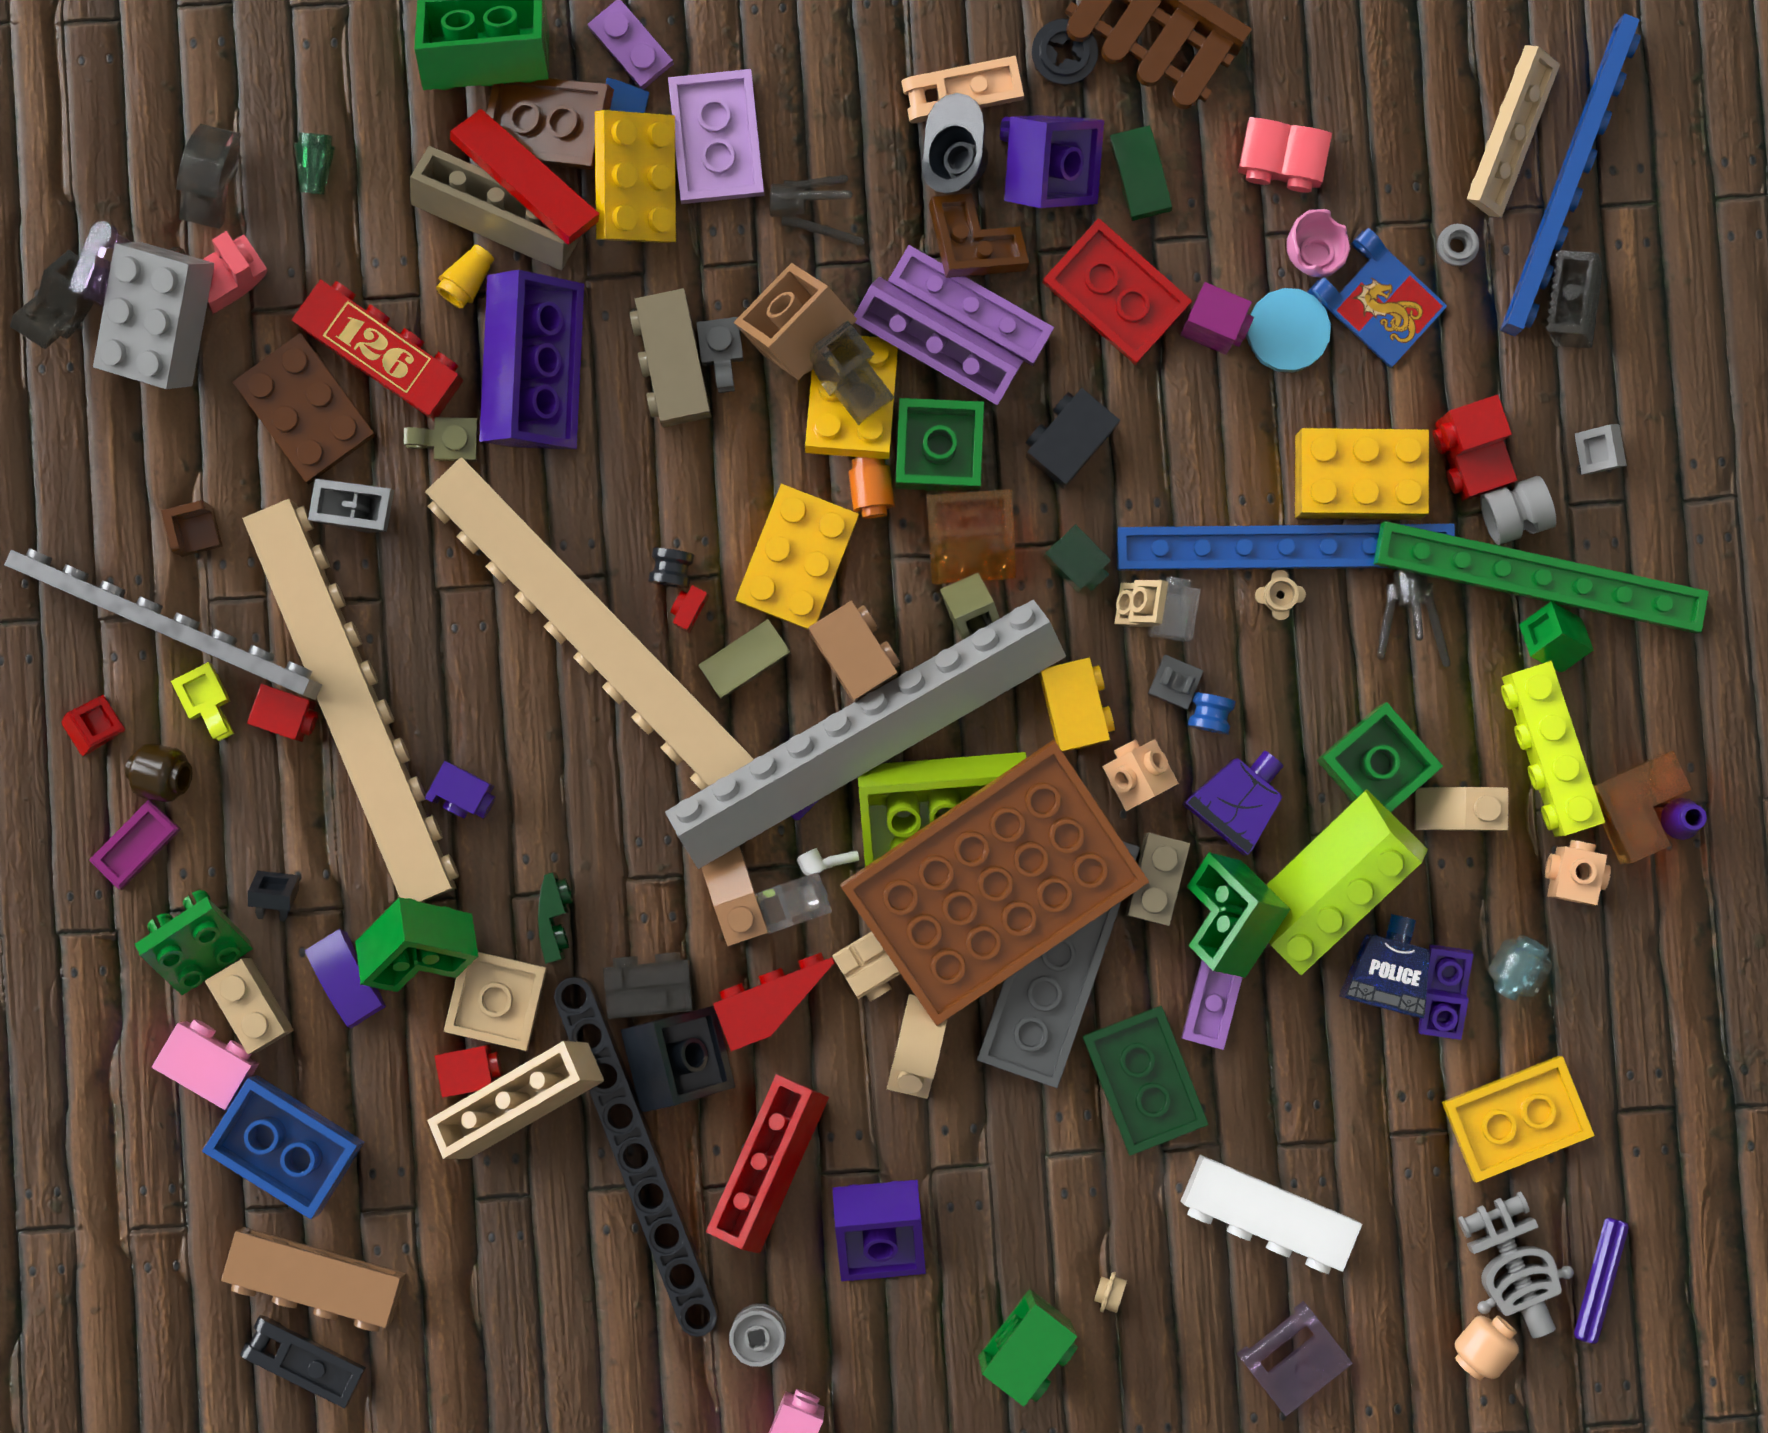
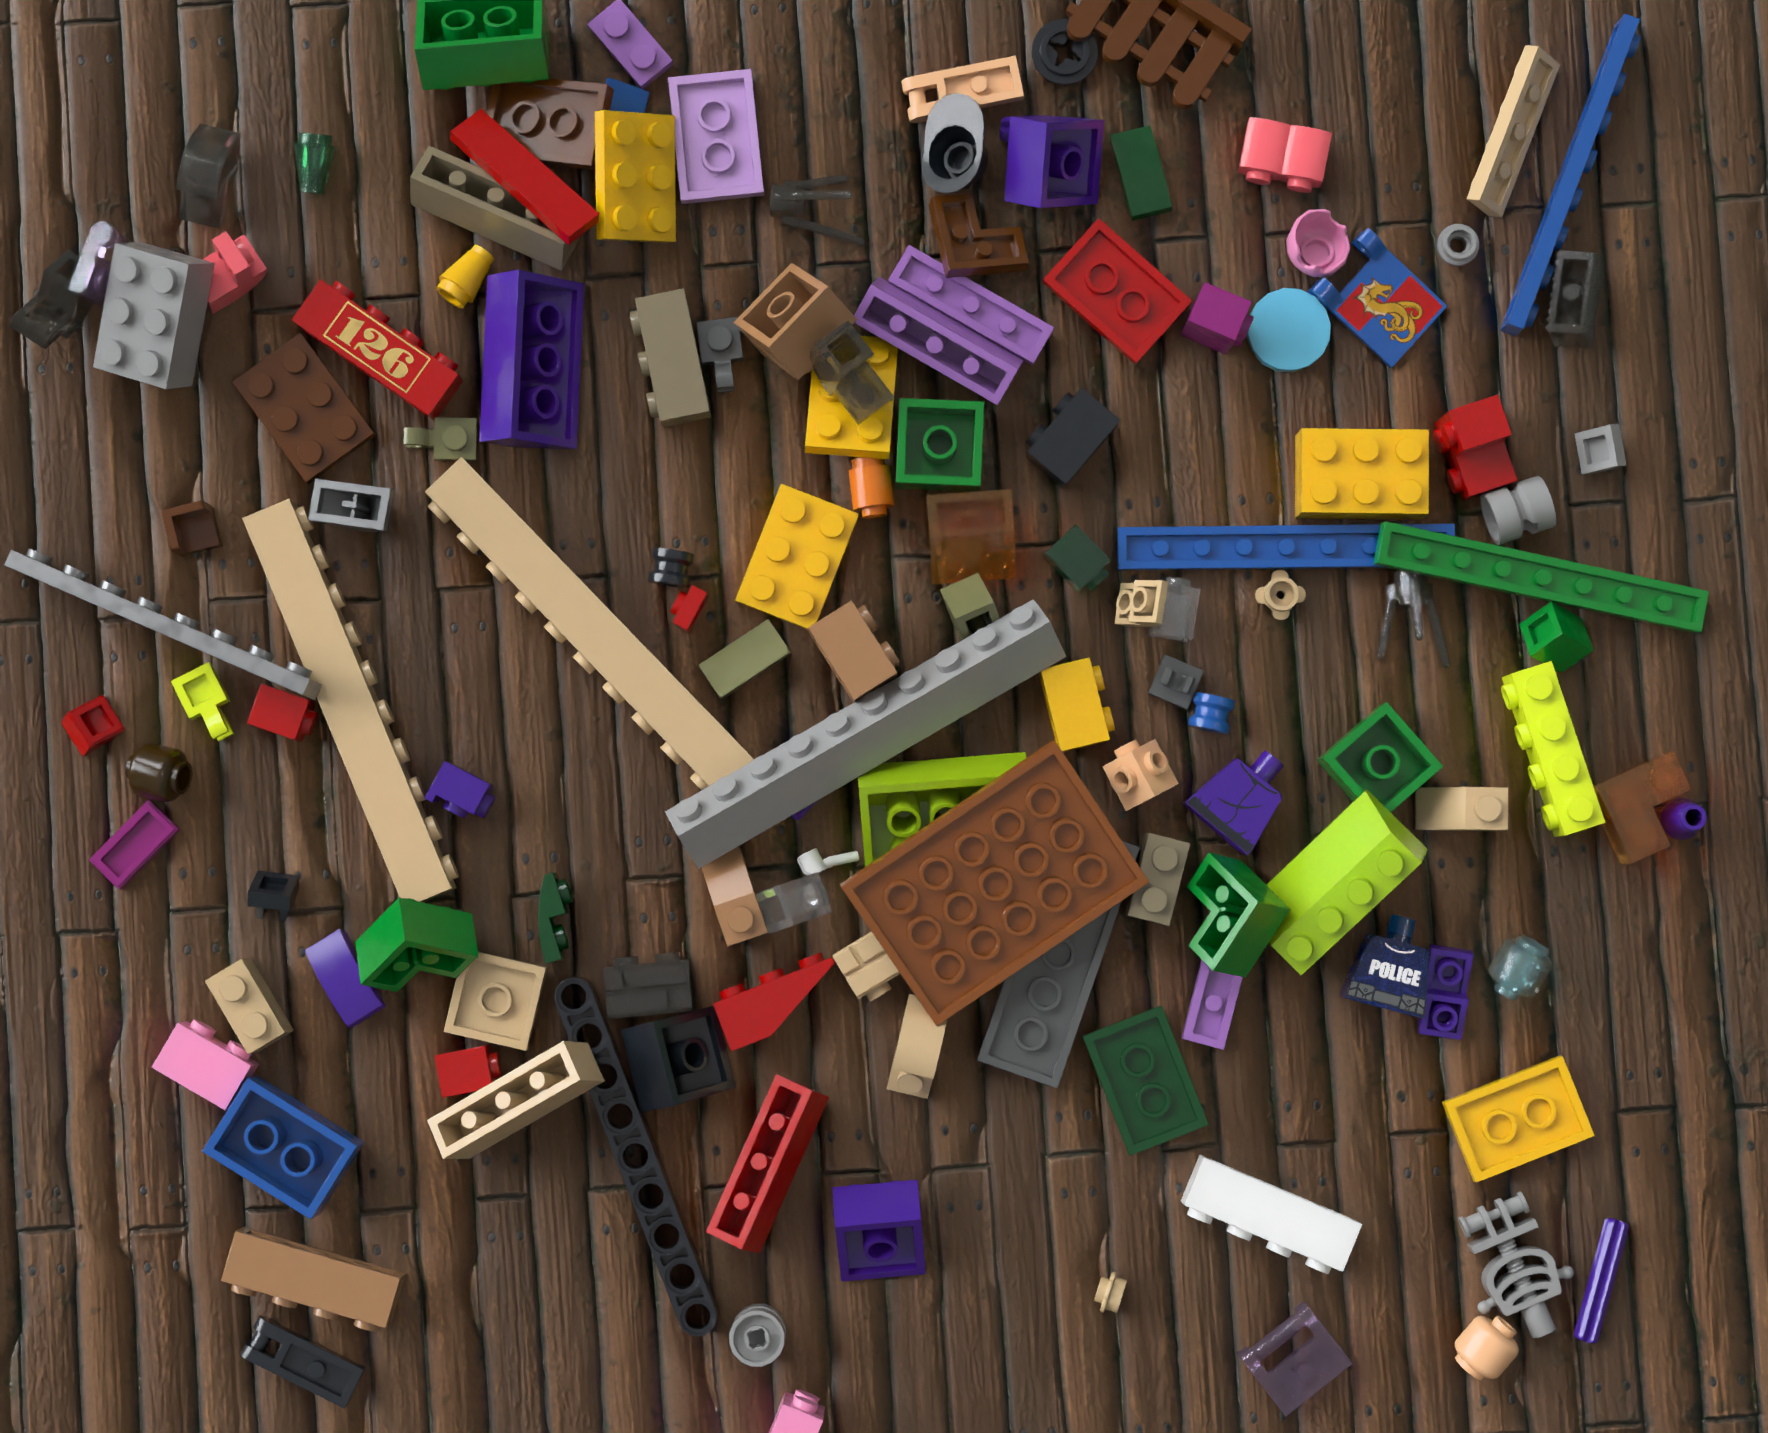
(193, 943): green plate -> none
(1028, 1349): green brick -> none
(1562, 873): light nougat brick -> none

